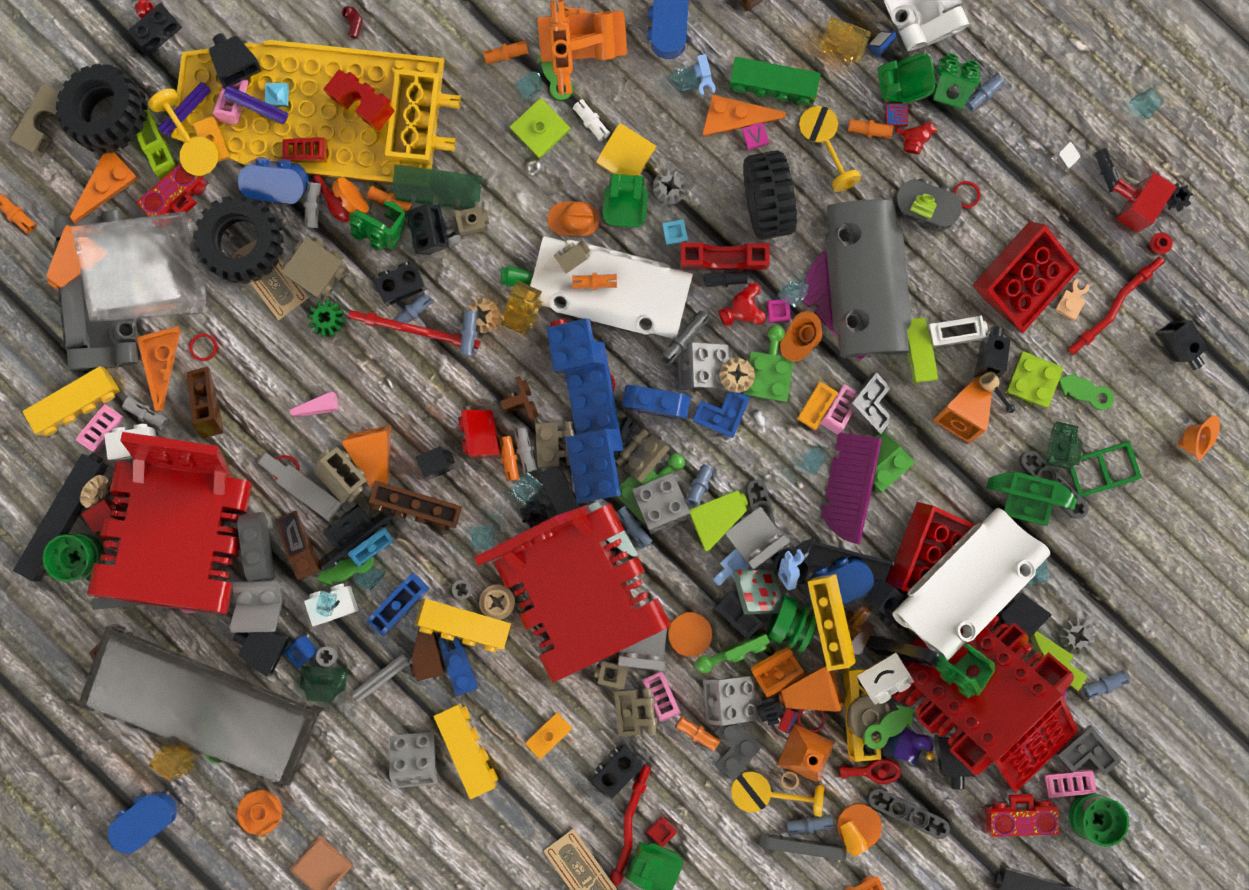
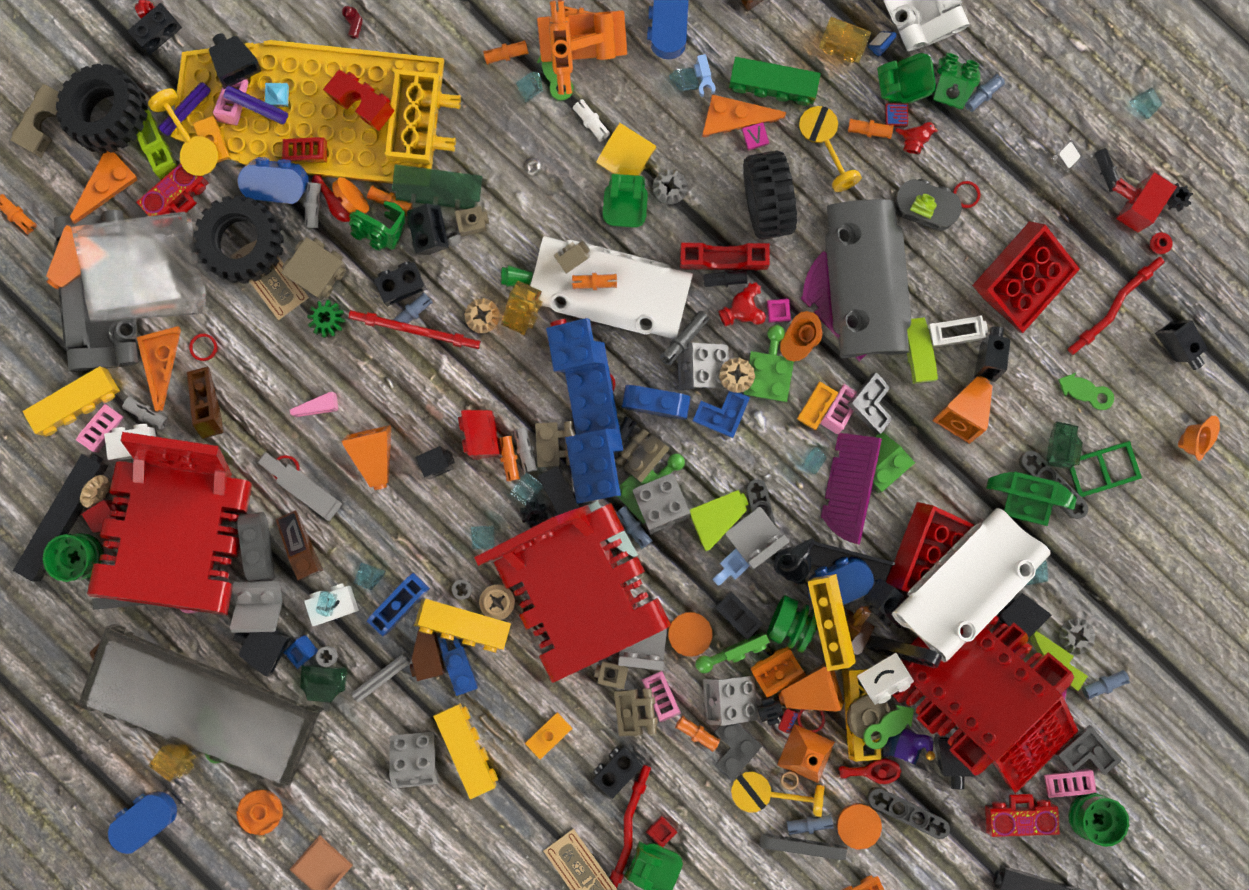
(340, 475): dark tan brick -> none
(343, 570): bright green brick -> none
(350, 531): black bracket -> none
(371, 546): dark azure slope -> none
(414, 504): reddish brown brick -> none
(468, 332): sand blue pin -> none
(514, 402): reddish brown bracket -> none
(540, 128): lime plate -> none
(573, 218): orange piece -> none
(675, 232): medium azure plate -> none
(699, 486): sand blue pin -> none
(758, 591): sand green tile -> none
(788, 569): light blue plate -> none
(794, 292): clear light blue slope -> none
(853, 839): light orange cone -> none
(958, 672): green piece -> none
(992, 386): tan hinge -> none
(1034, 379): lime plate -> none
(1070, 302): light nougat plate -> none

